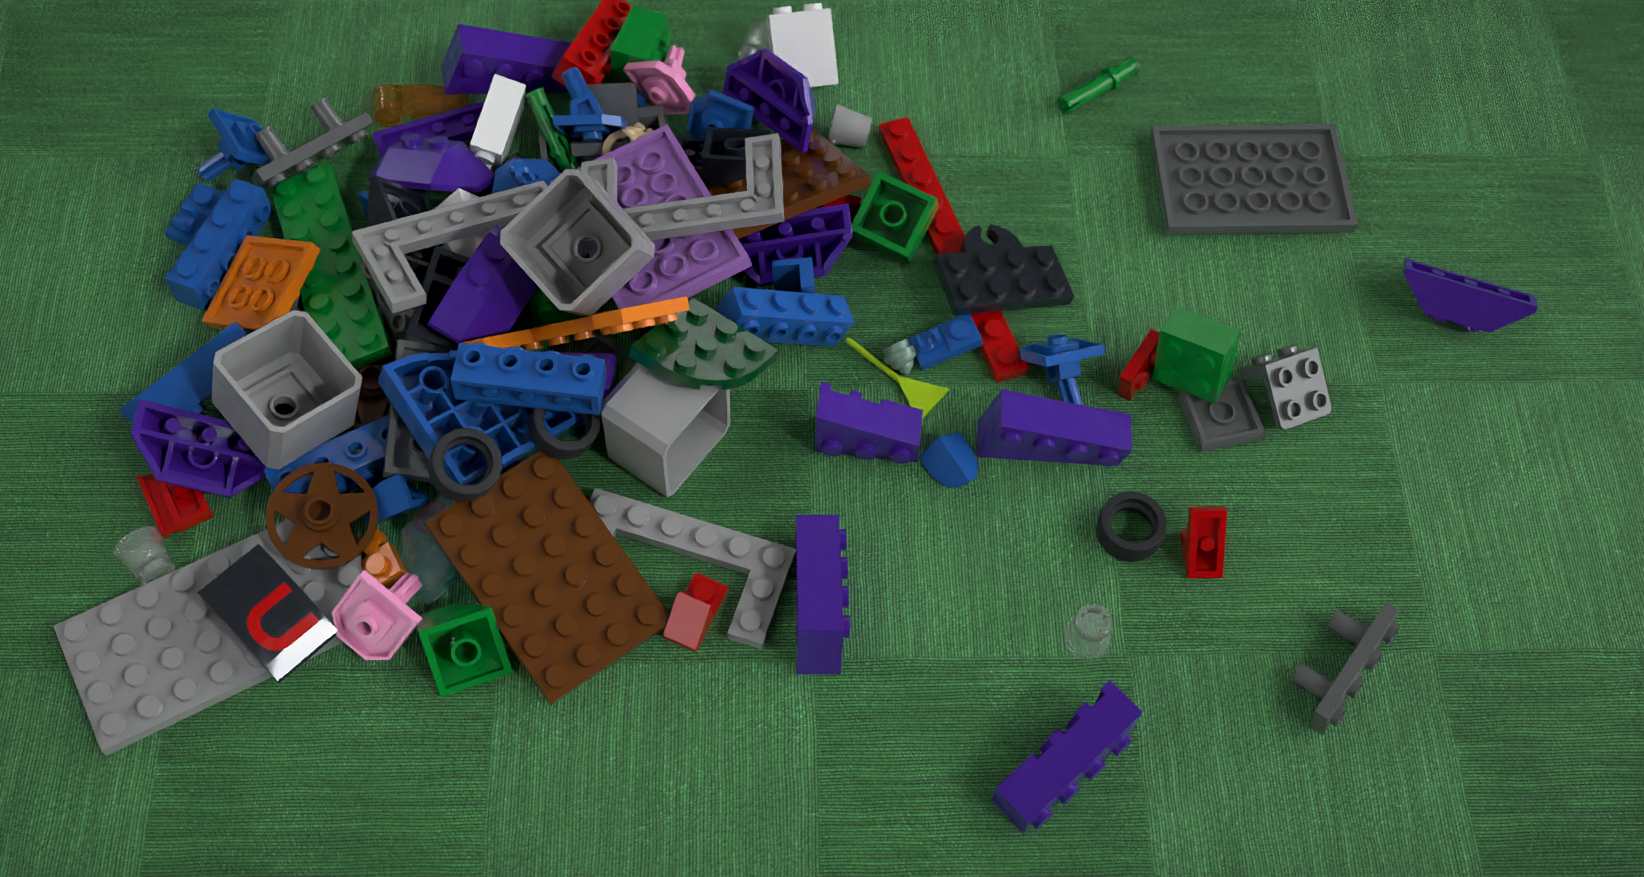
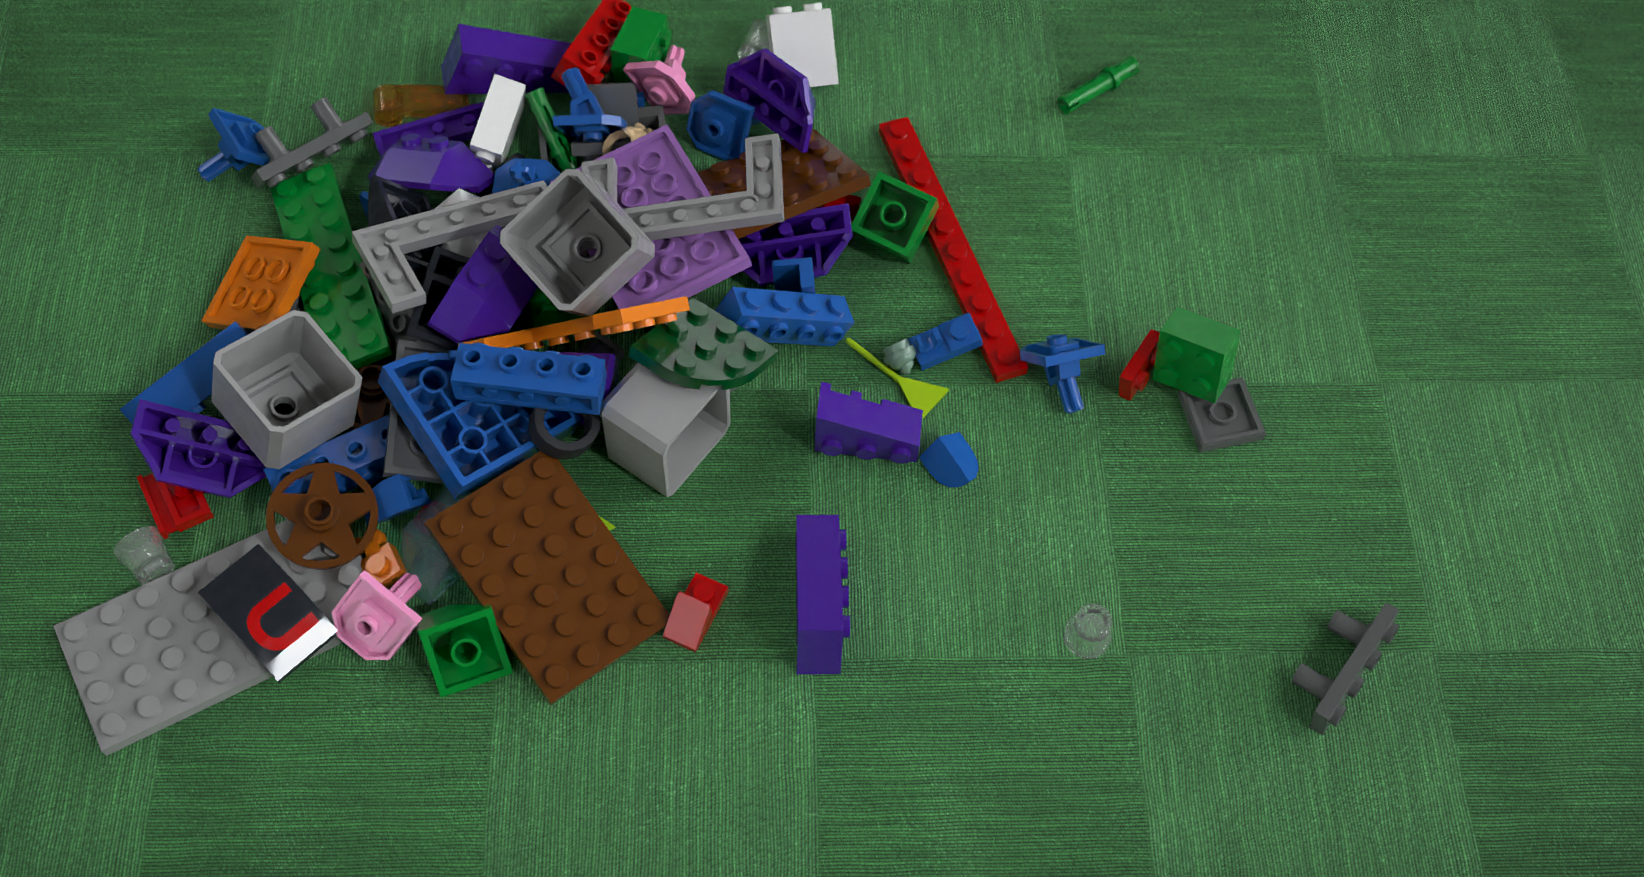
(193, 213): blue plate -> none
(208, 256): blue brick -> none
(471, 438): black tyre -> none
(720, 155): black slope -> none
(761, 559): light grey plate -> none
(849, 128): light grey piece -> none
(1001, 274): black plate -> none
(1052, 431): dark purple wedge -> none
(1068, 759): dark purple wedge -> none
(1142, 505): black tyre -> none
(1204, 542): red slope -> none
(1252, 179): dark grey plate -> none
(1293, 384): bracket -> none
(1465, 299): dark purple wedge -> none

